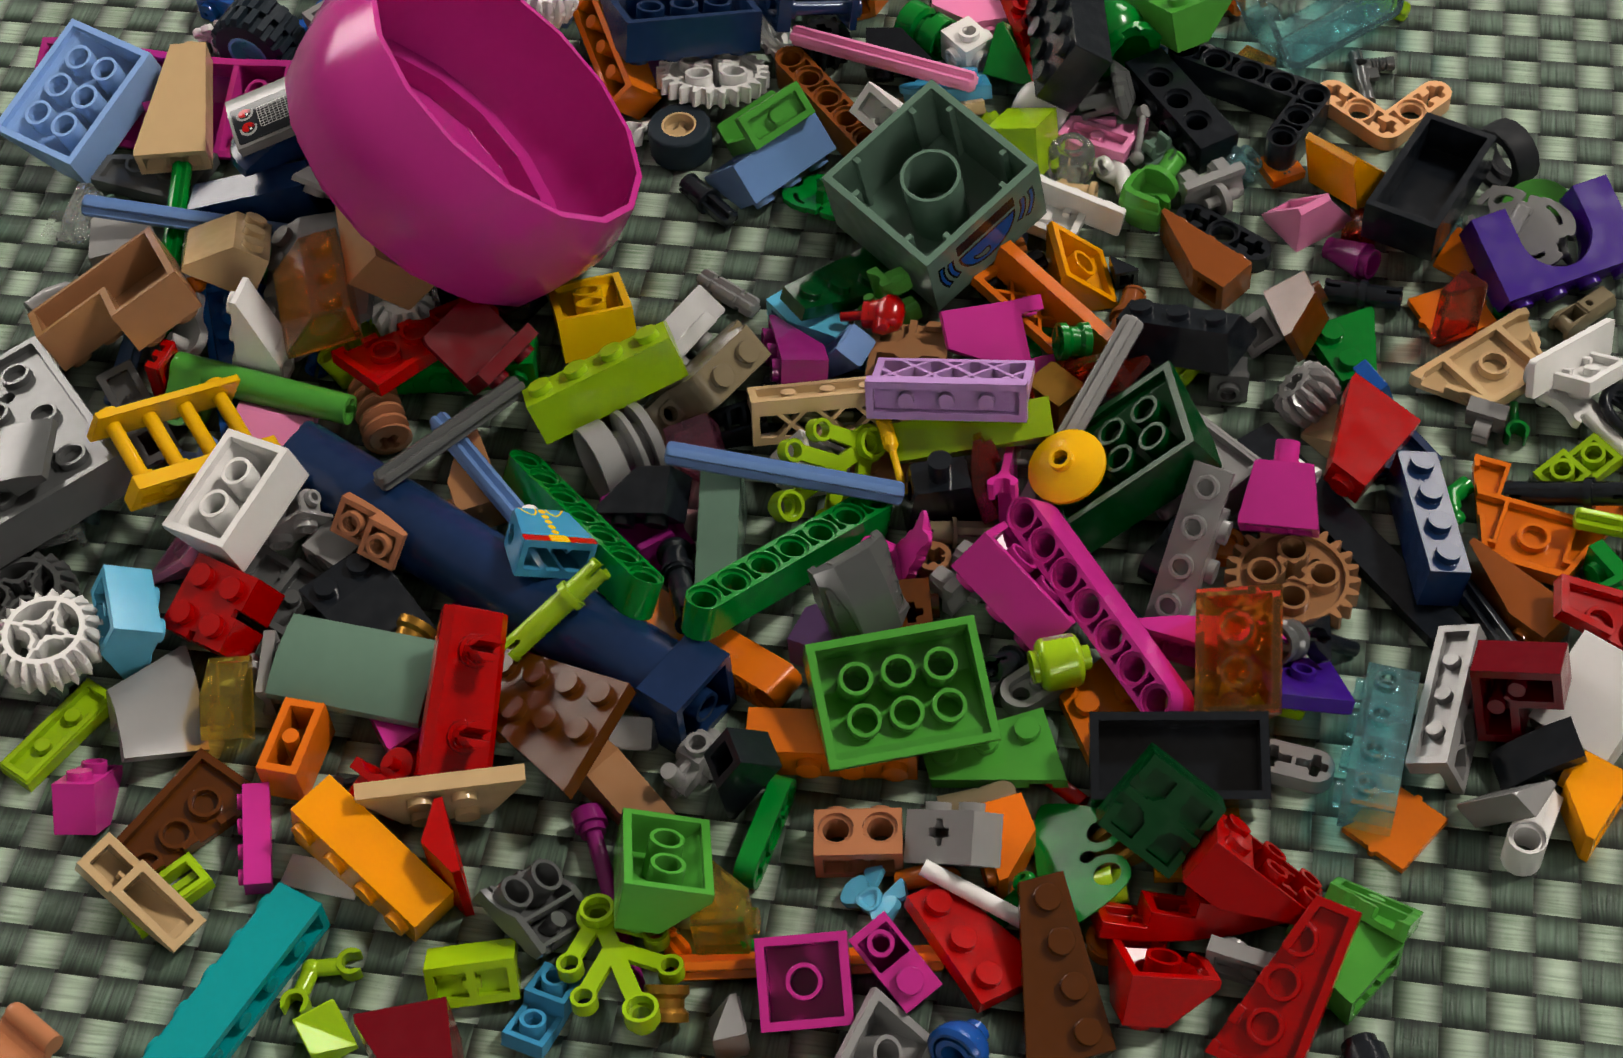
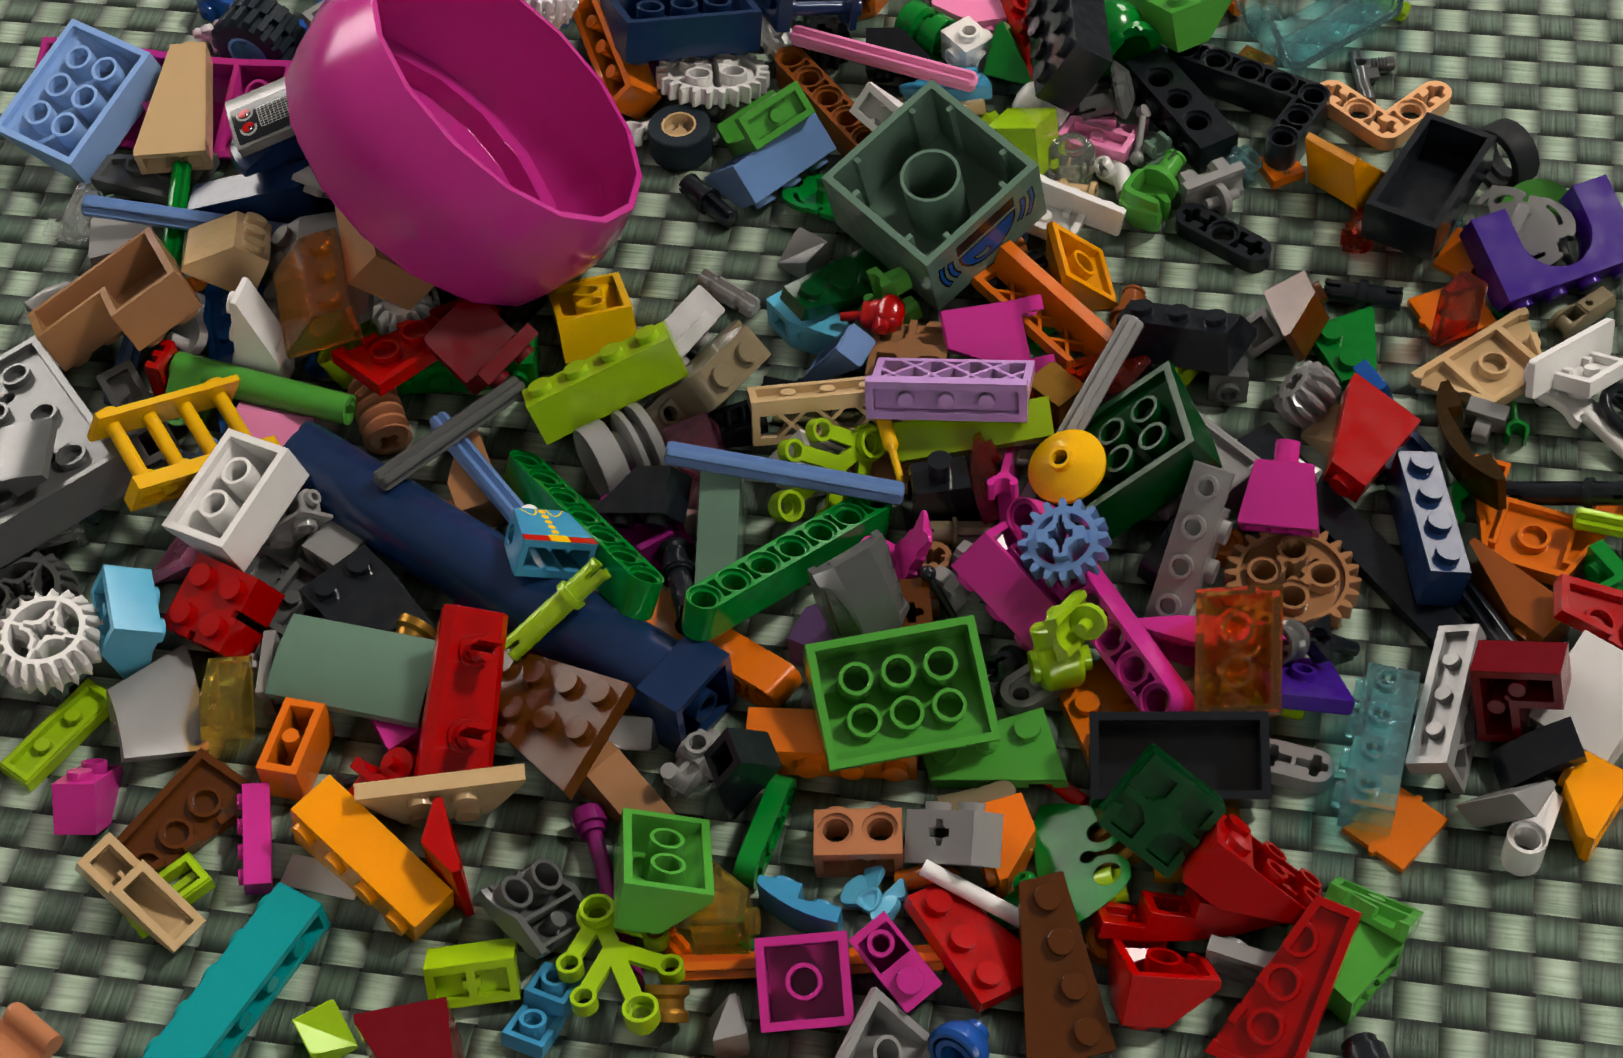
(315, 968): lime arm -> none
(369, 528): nougat slope -> none
(786, 902): none -> dark azure slope
(794, 354): magenta slope -> none
(804, 254): none -> light grey slope
(928, 574): none -> black hinge
(1069, 626): none -> lime hips
(1072, 340): green wheel -> none
(1079, 550): none -> medium blue gear
(1122, 273): black piece -> none
(1206, 265): dark orange slope -> none
(1306, 220): bright pink slope -> none
(1354, 257): magenta cone -> none
(1476, 474): none -> dark brown slope
(1588, 459): lime slope -> none

